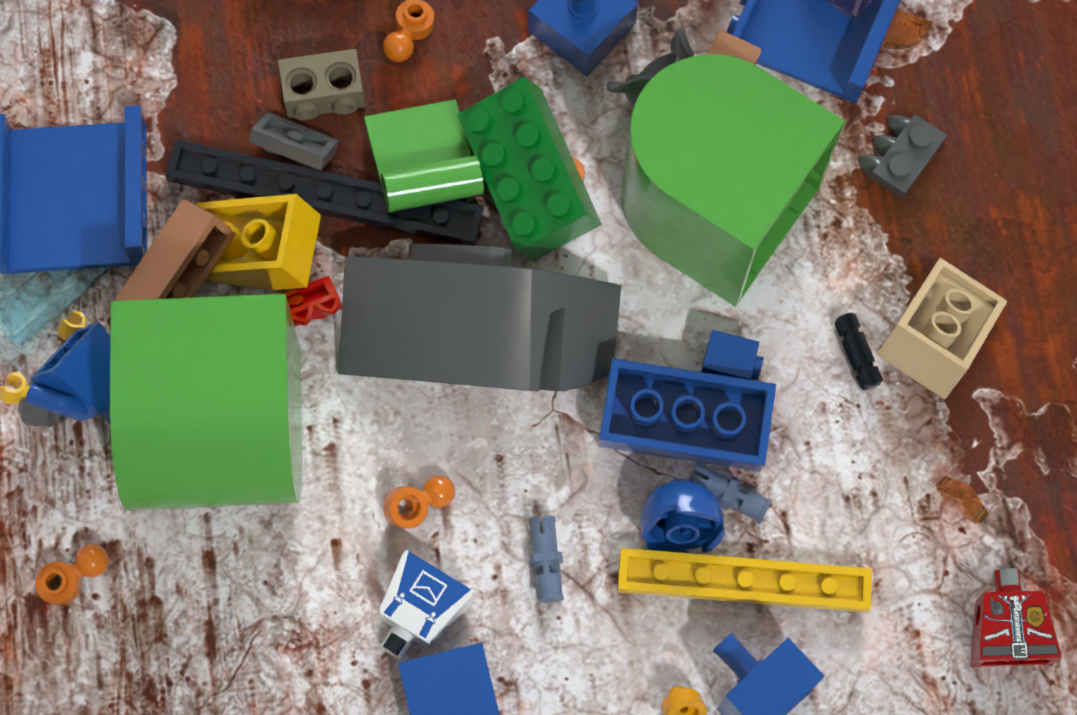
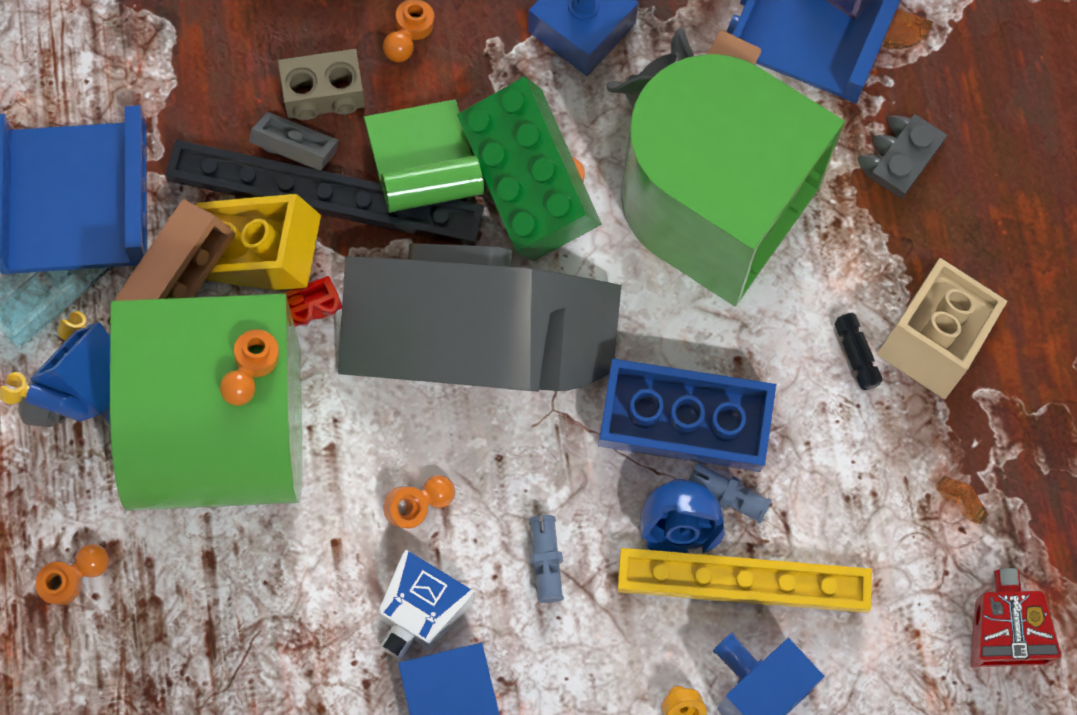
(238, 385): none -> orange plate
(732, 356): blue brick -> none

